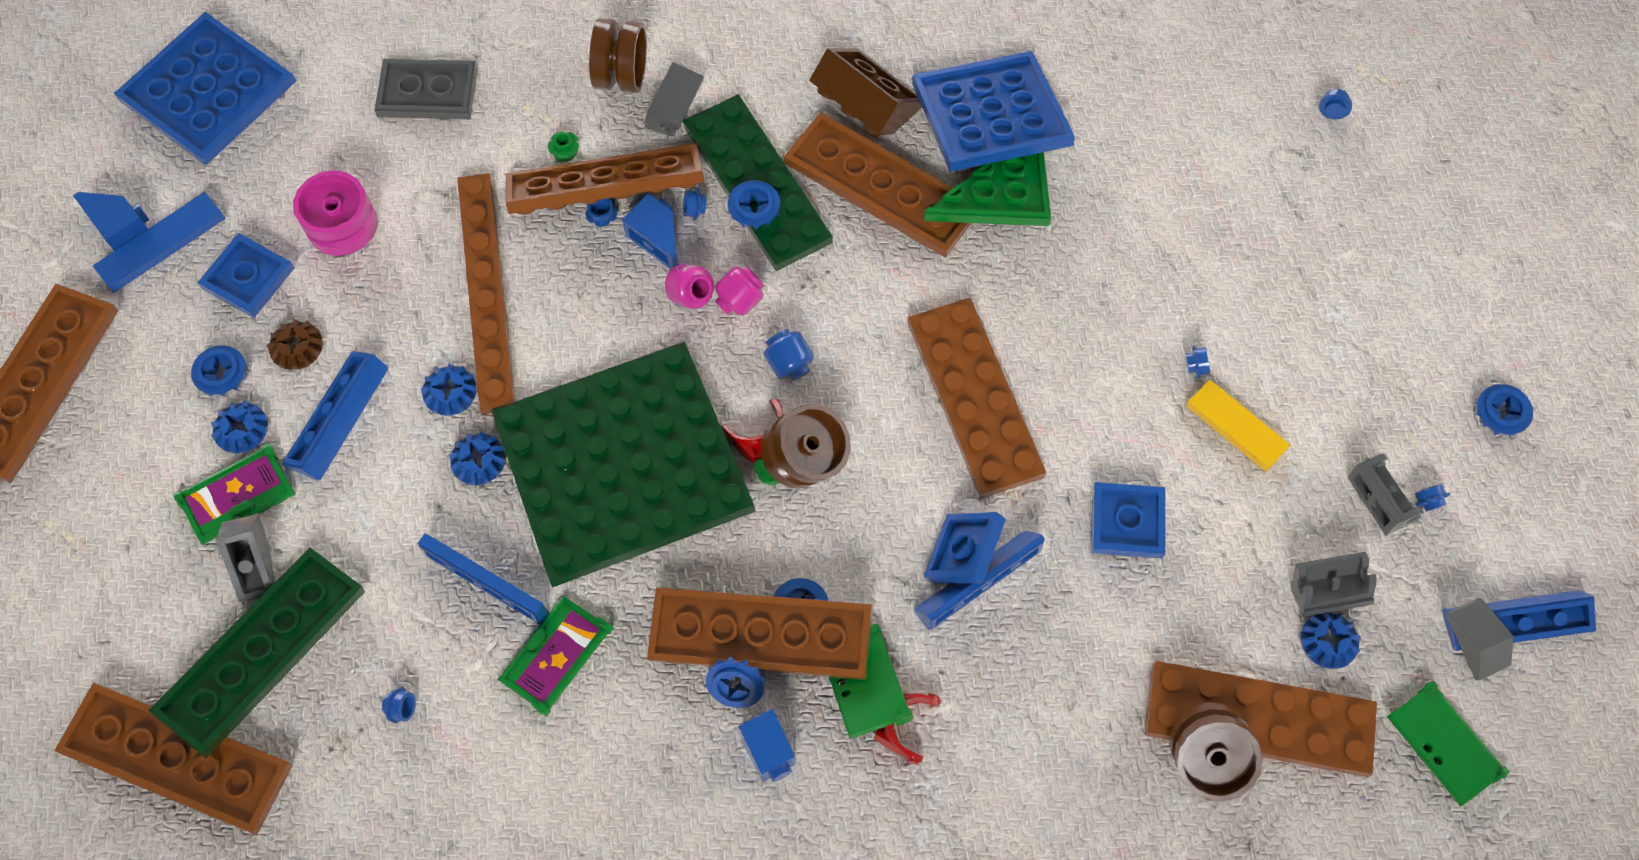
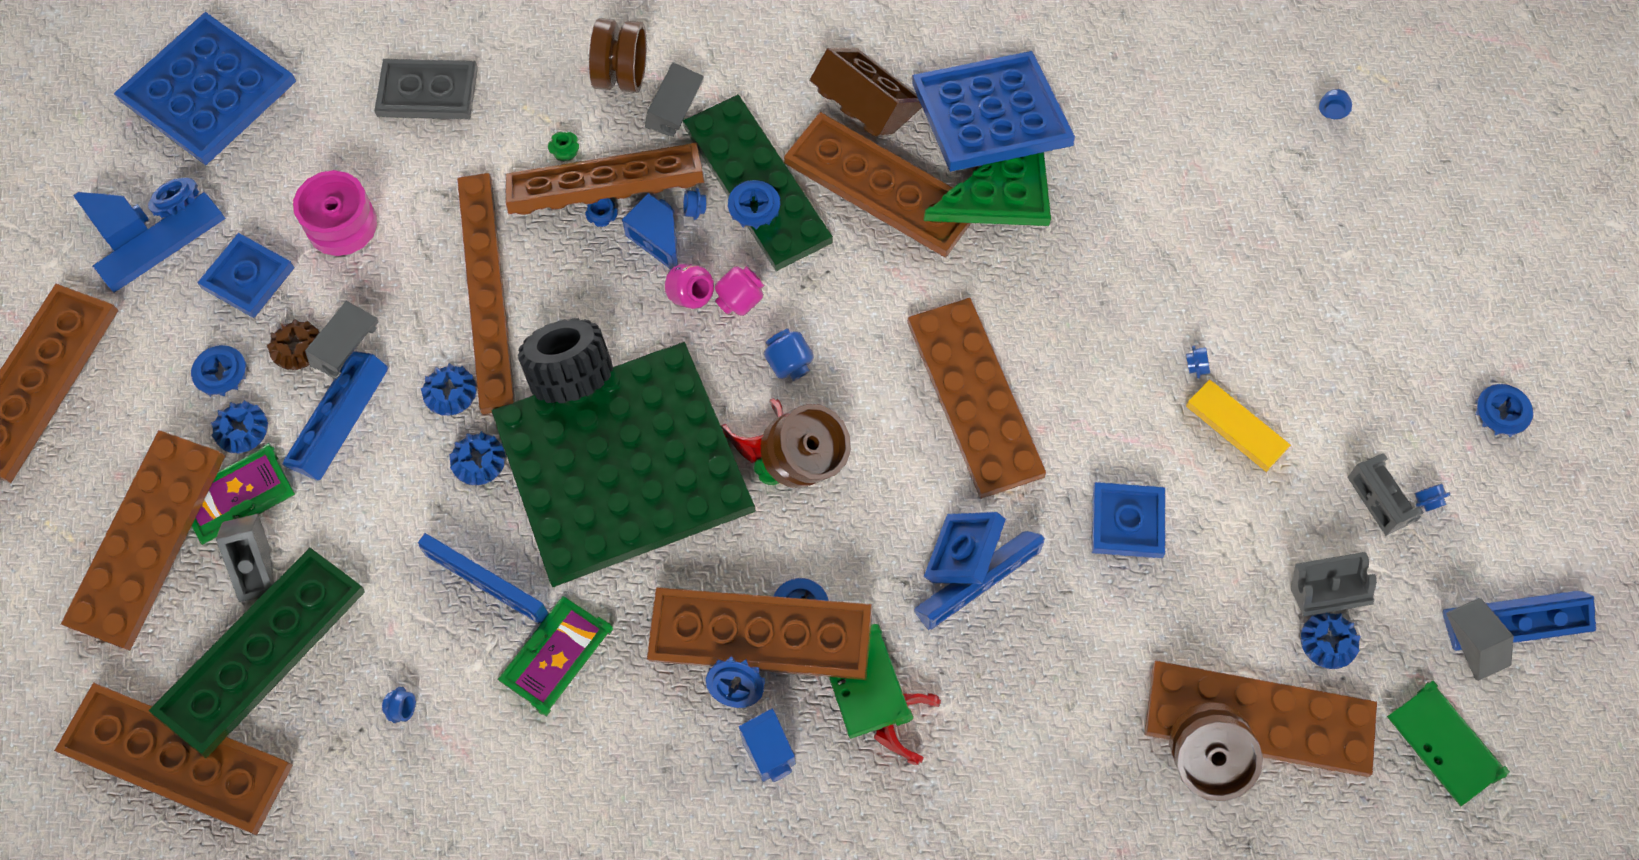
(143, 540): none -> dark orange plate
(173, 197): none -> blue gear
(340, 339): none -> dark grey hinge
(565, 360): none -> black tyre

